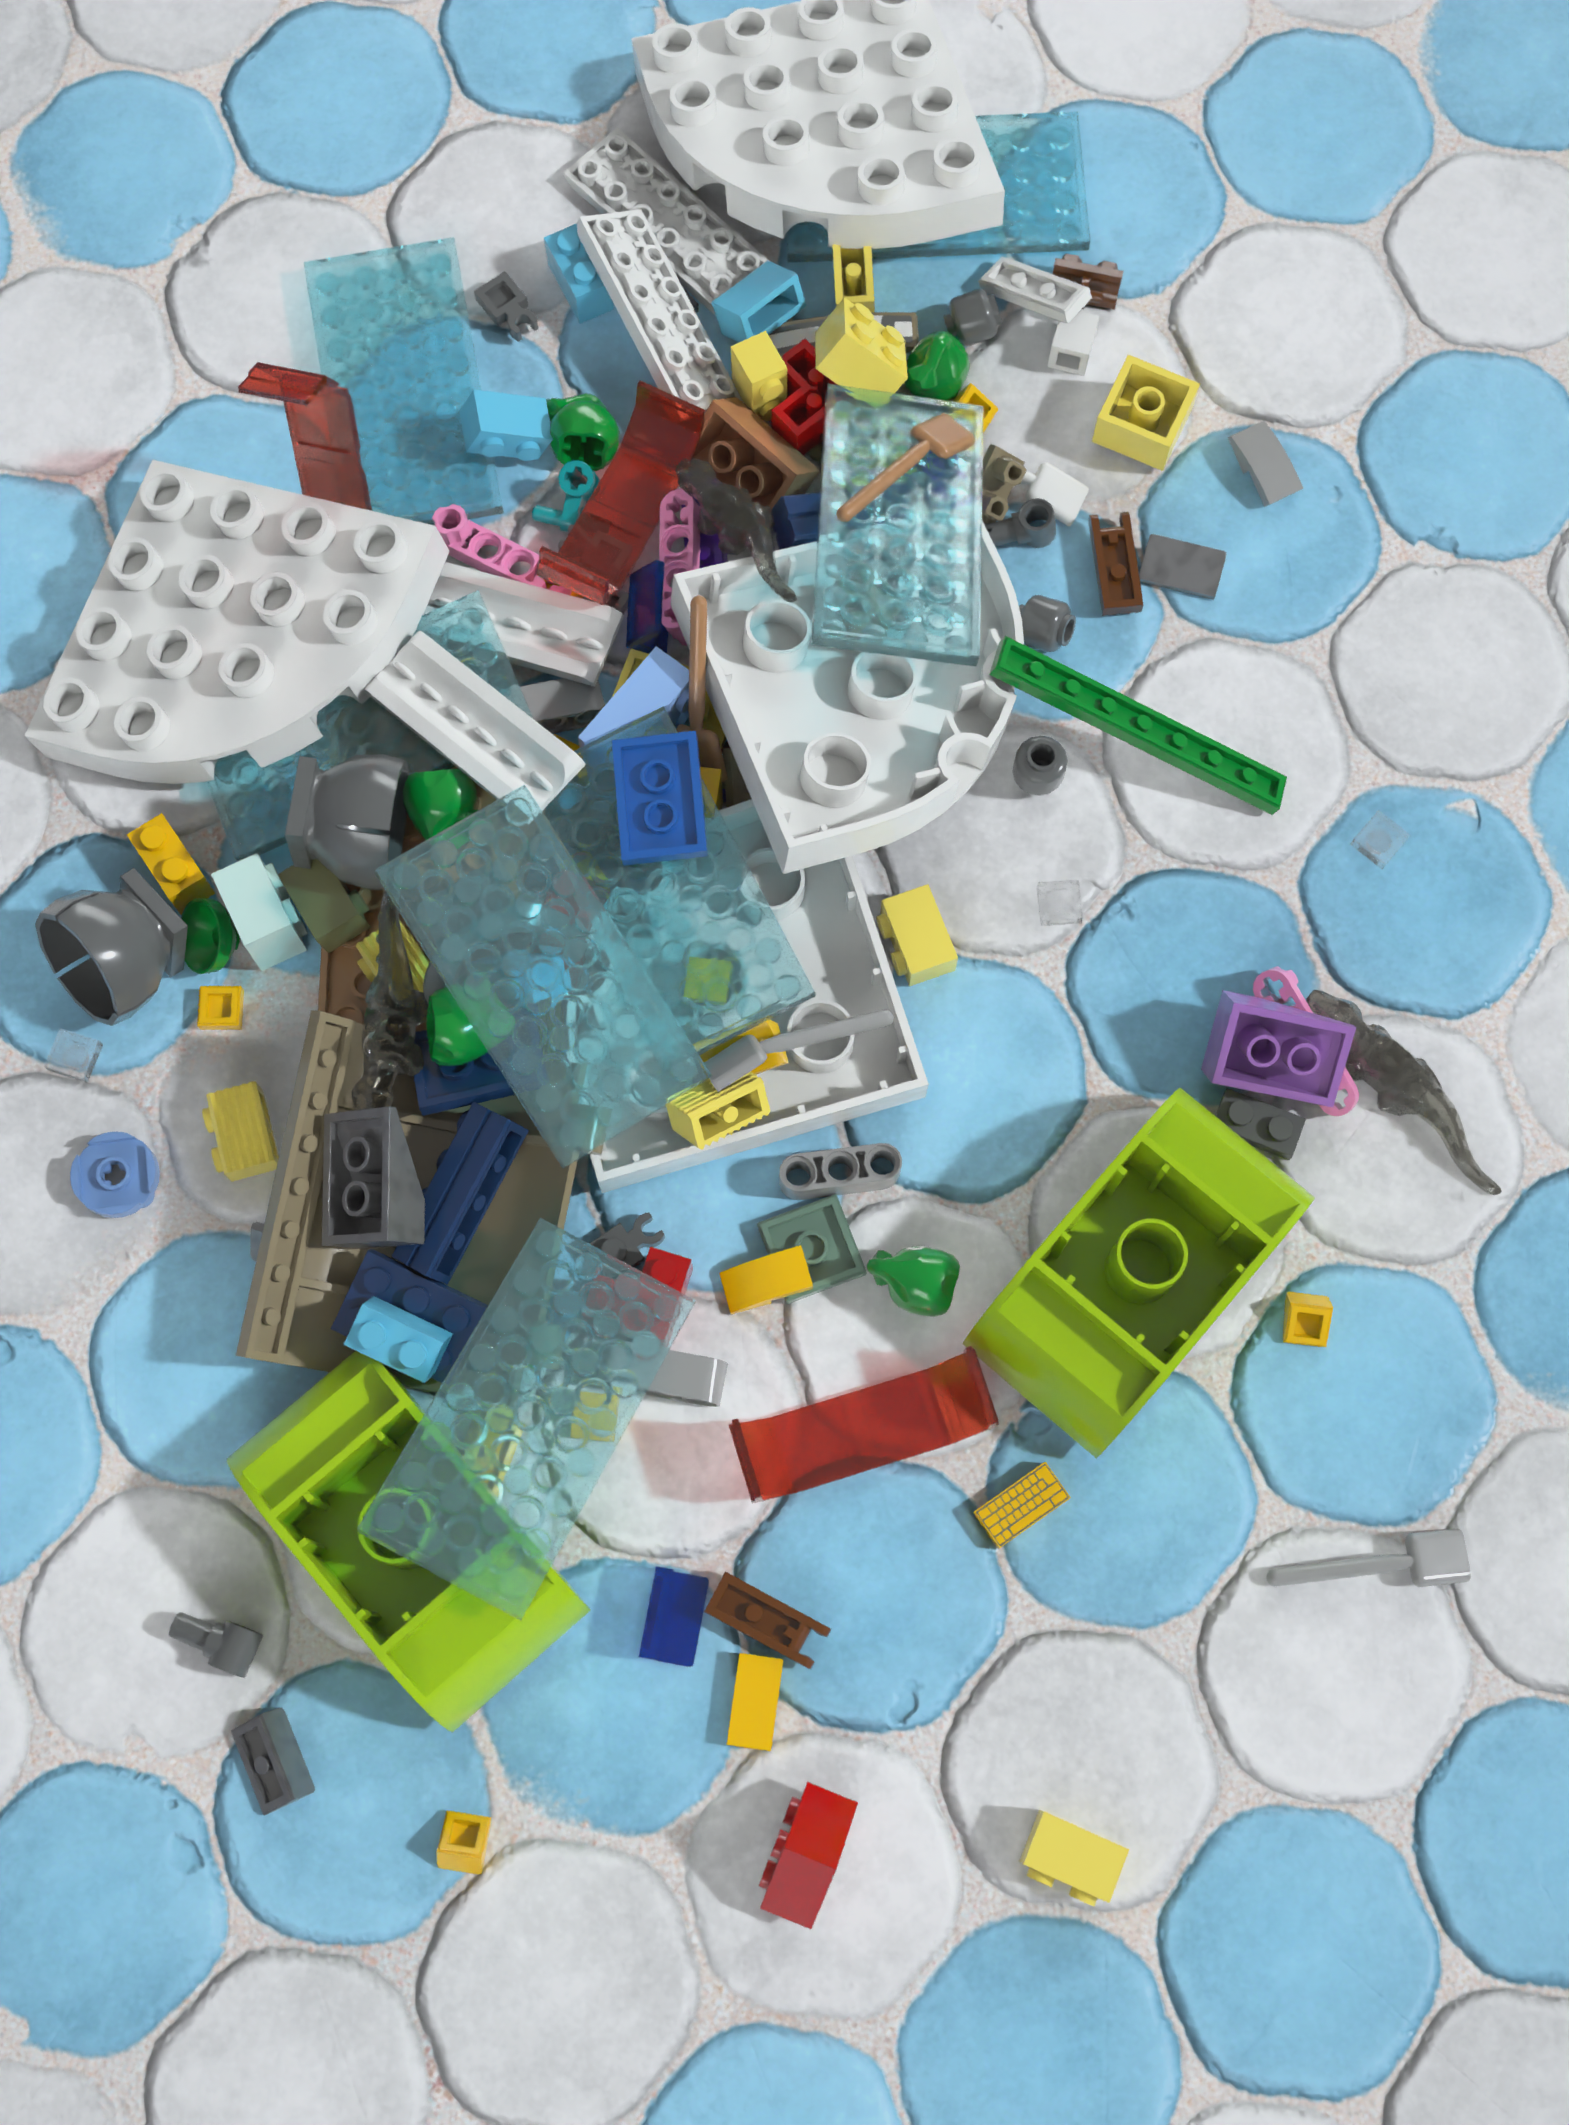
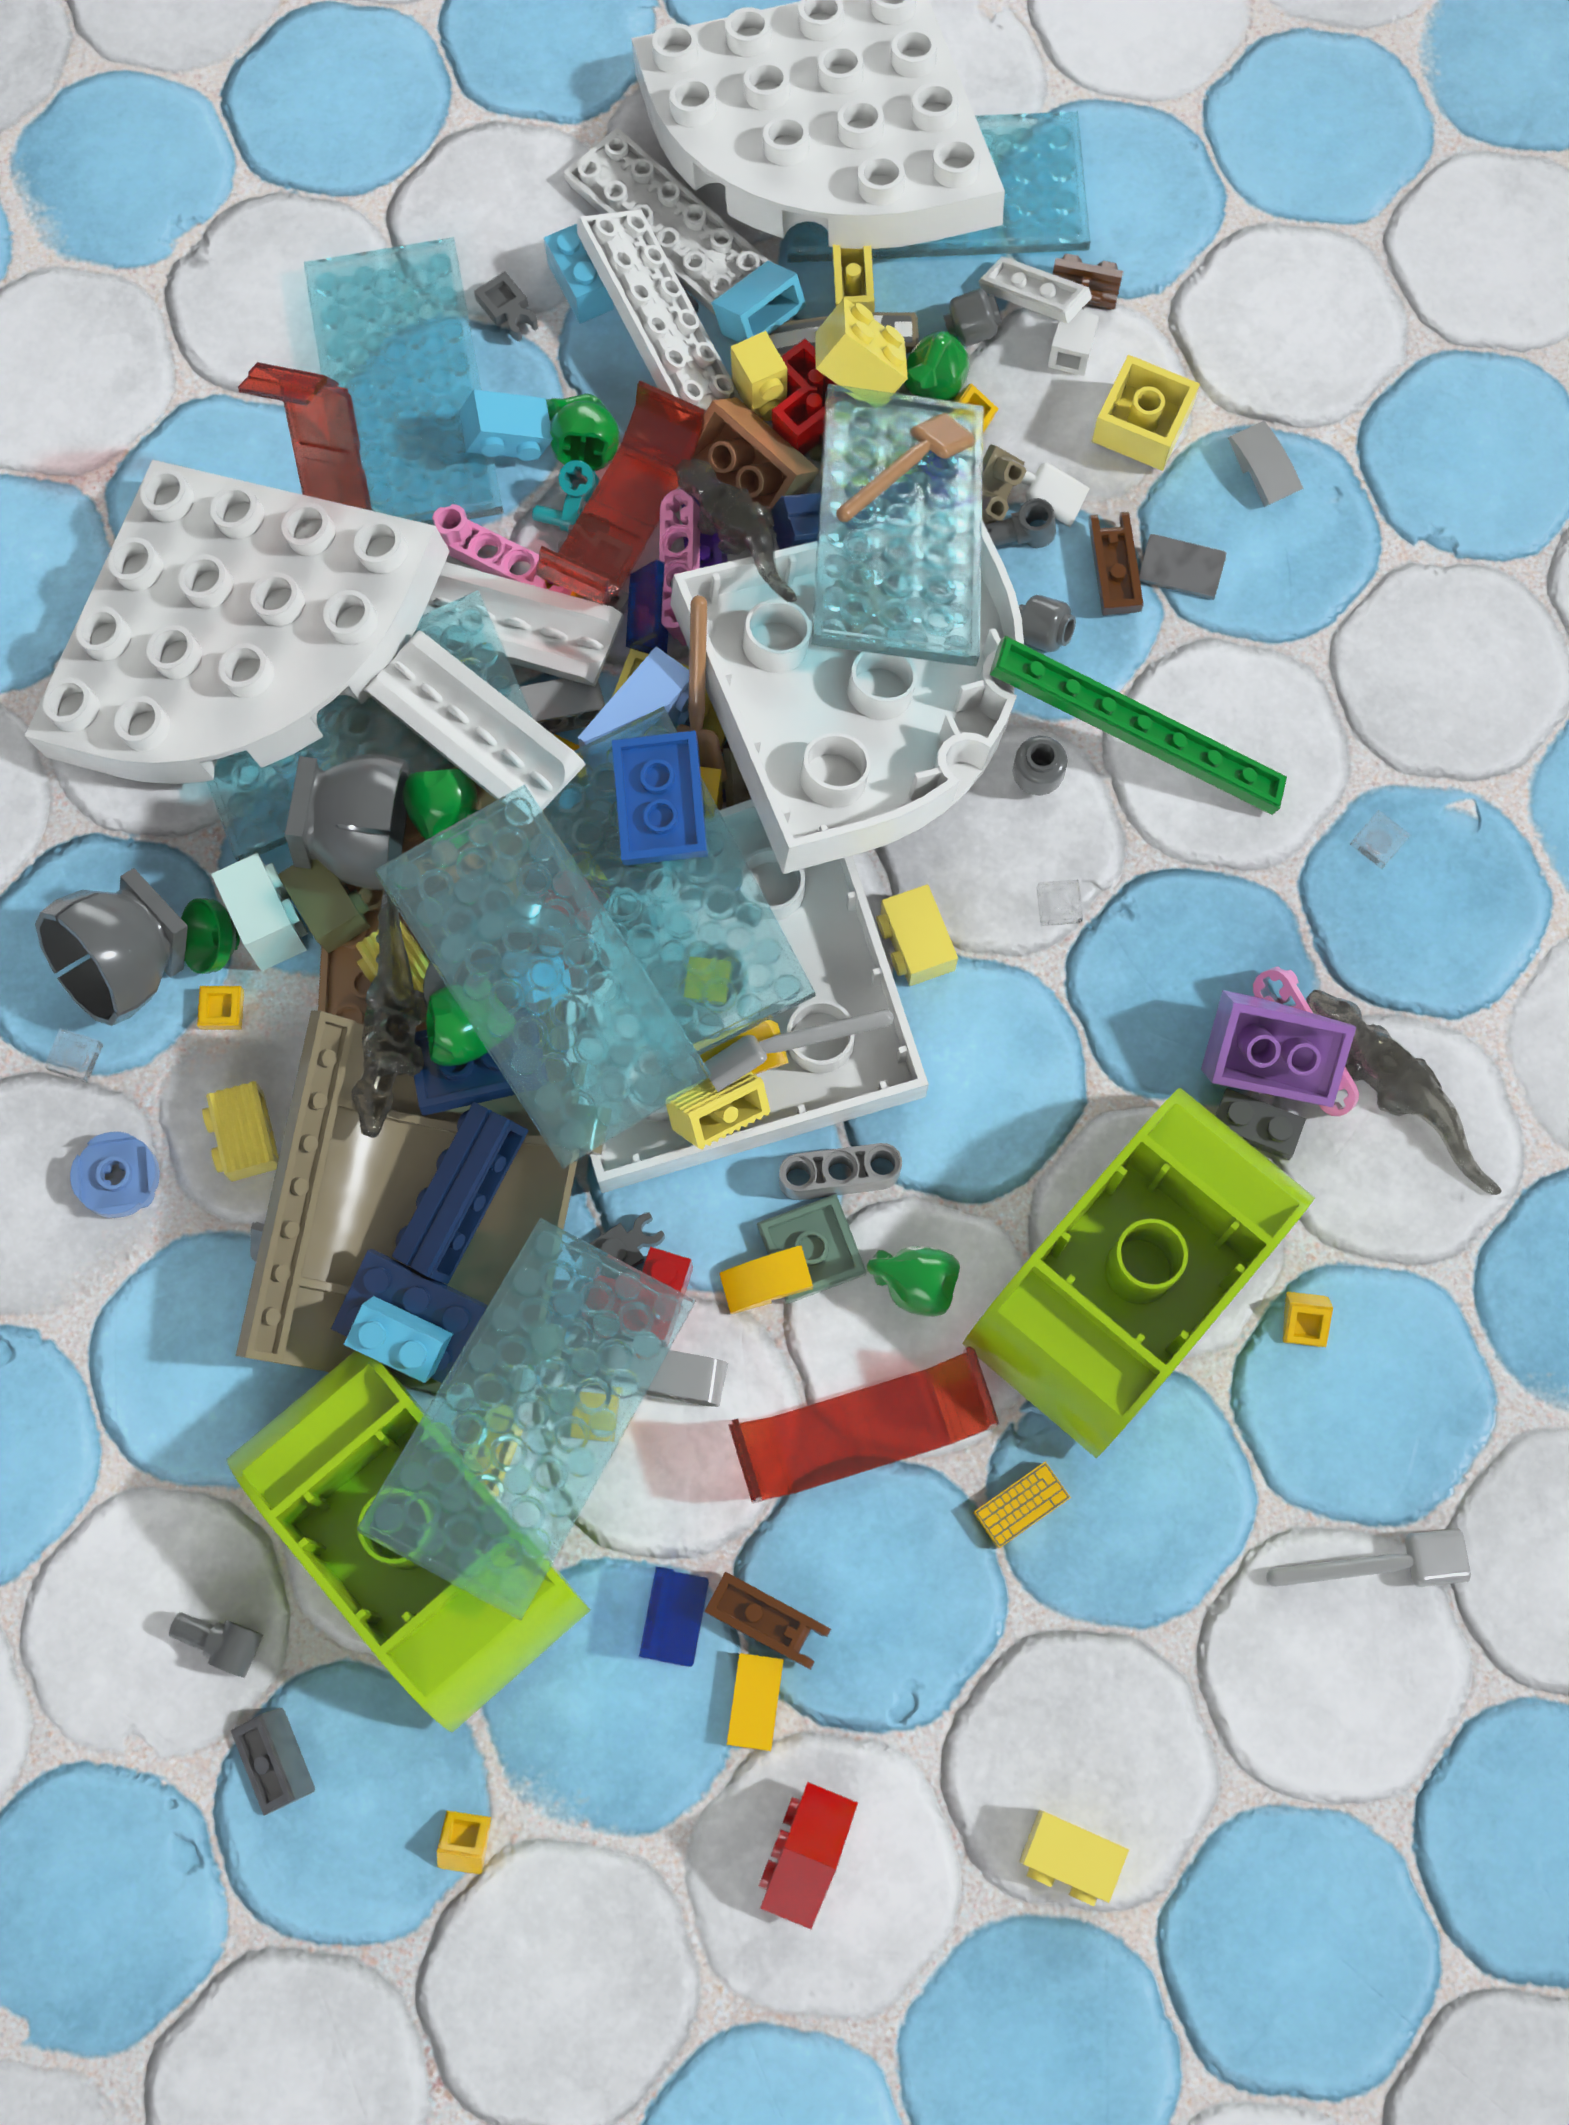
(170, 862): yellow brick -> none
(369, 1182): flat silver slope -> none

